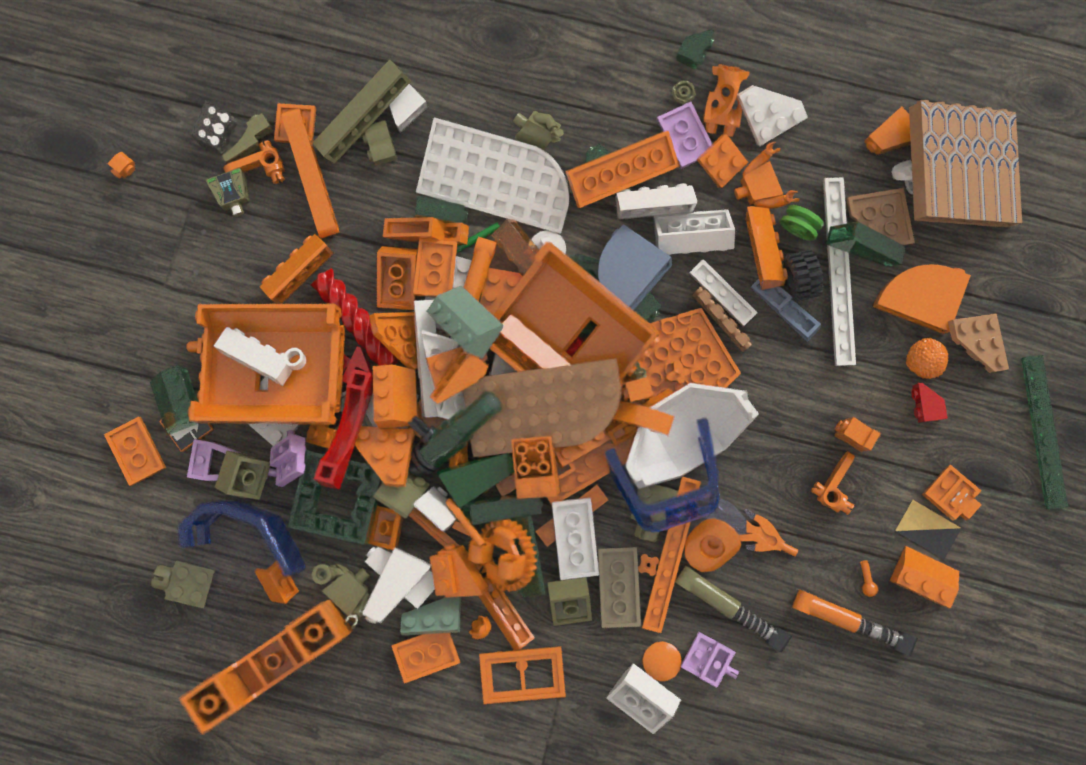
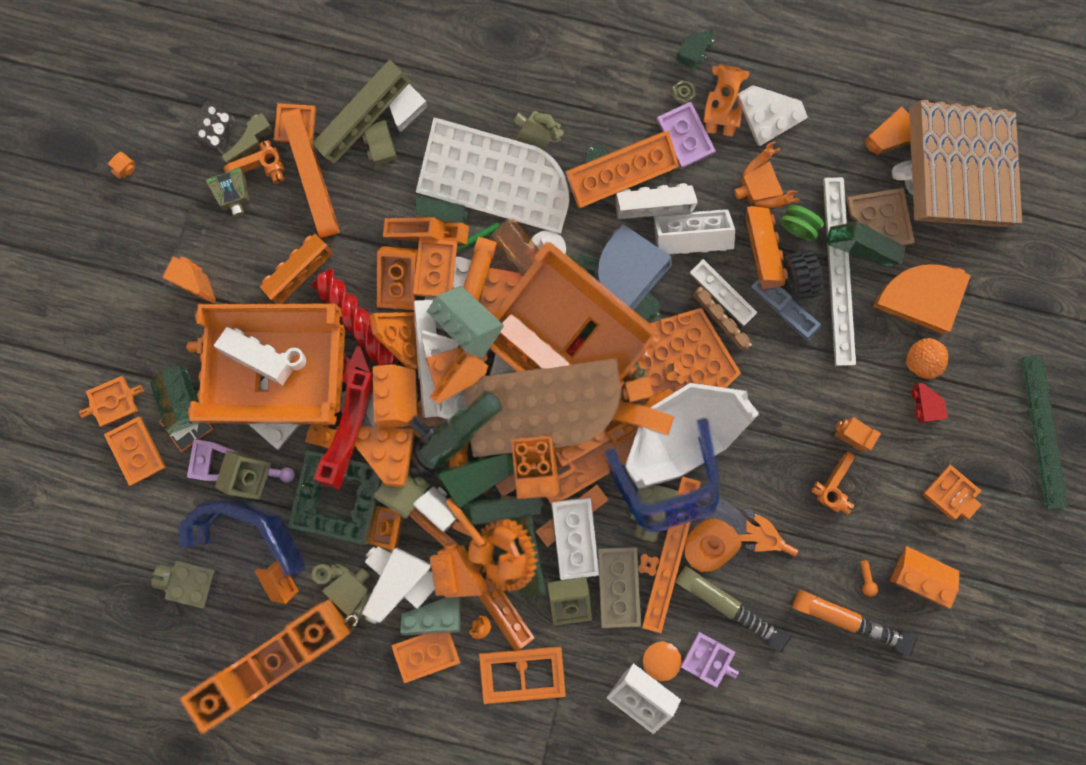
(111, 401): none -> orange plate
(189, 278): none -> orange slope
(288, 458): lavender plate -> none
(722, 160): orange plate -> none
(928, 529): sticker -> none
(981, 340): medium nougat plate -> none

